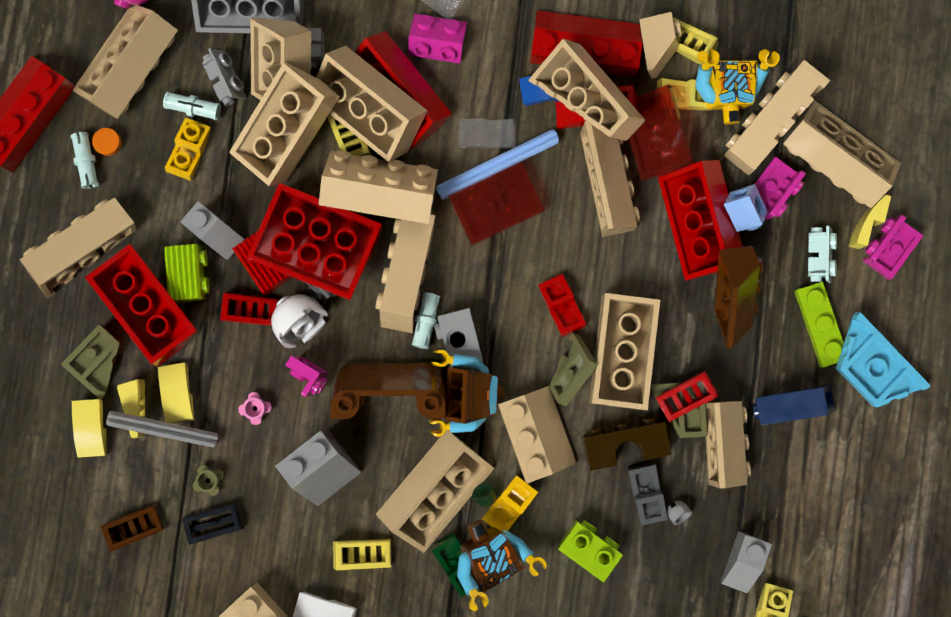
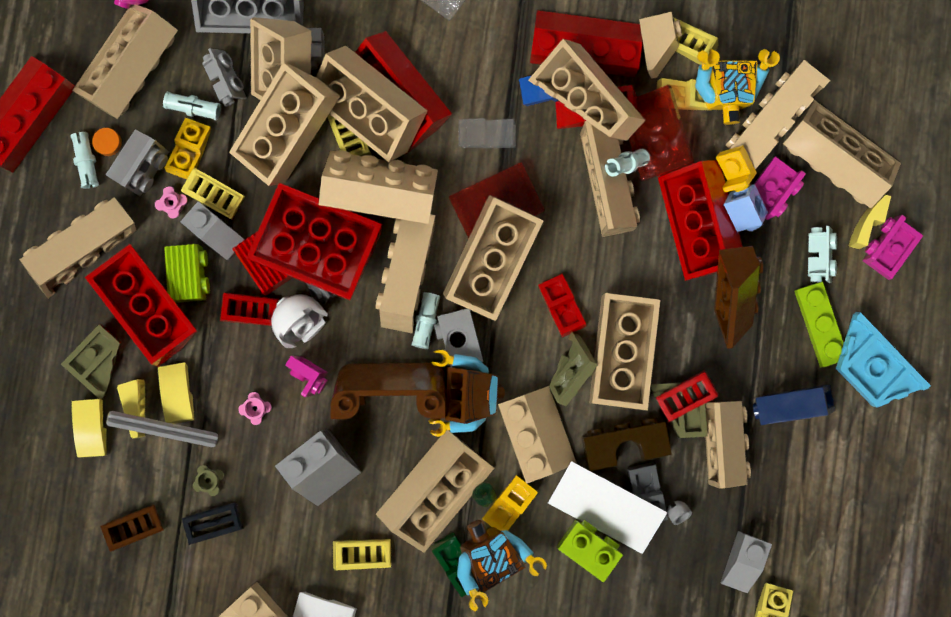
(138, 163): none -> light grey slope
(174, 209): none -> bright pink plate
(192, 182): none -> light yellow slope
(436, 38): dark pink bracket -> none
(492, 258): none -> tan brick
(498, 164): light blue axle -> none
(607, 507): none -> white sticker
(627, 162): none -> light aqua pin
(736, 168): none -> yellow bracket

